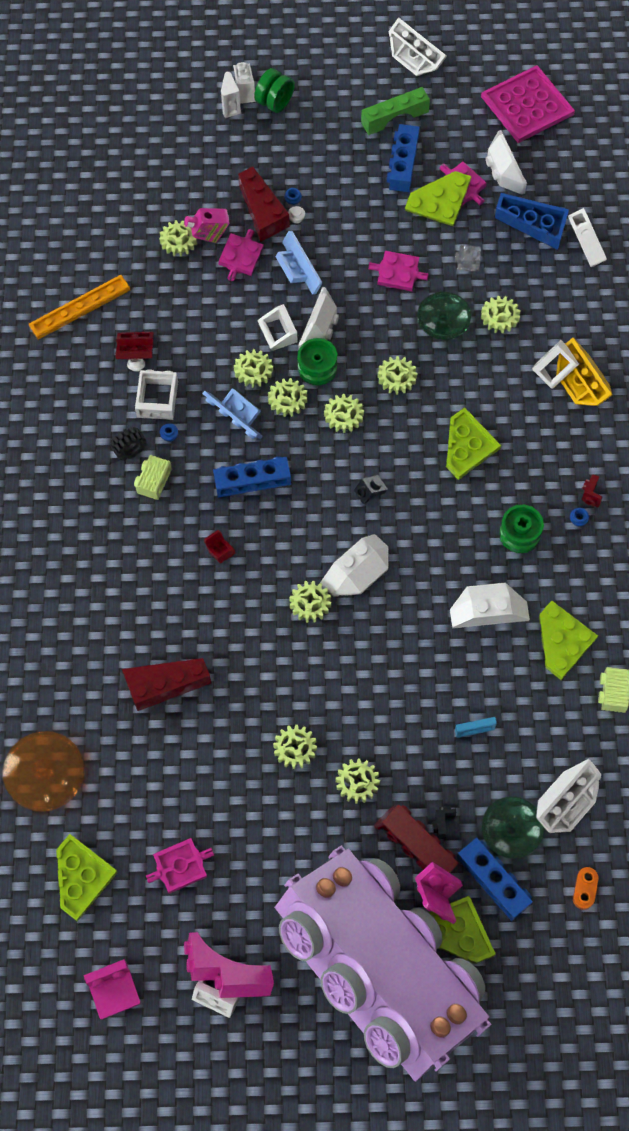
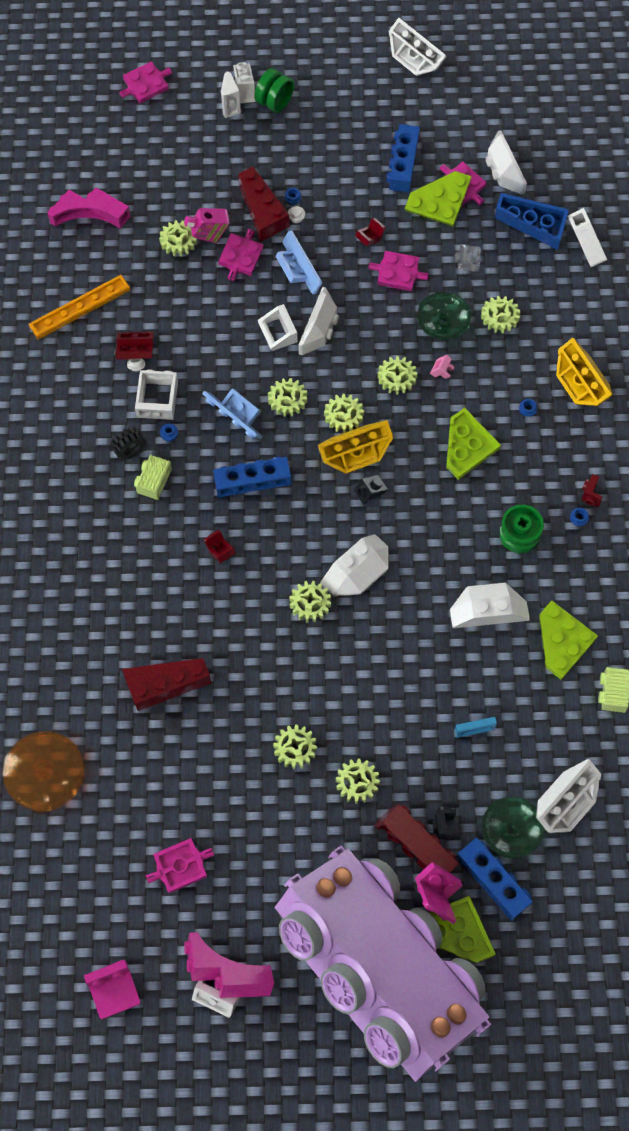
(80, 876): lime plate -> none
(96, 205): none -> dark pink arch
(145, 82): none -> dark pink plate
(253, 368): yellowish green gear -> none
(317, 361): green wheel -> none
(357, 447): none -> yellow wedge
(371, 233): none -> dark red bracket
(377, 116): bright green arch -> none
(441, 366): none -> bright pink tile
(527, 103): dark pink plate -> none
(528, 403): none -> blue plate
(539, 368): white tile -> none
(585, 887): orange plate -> none

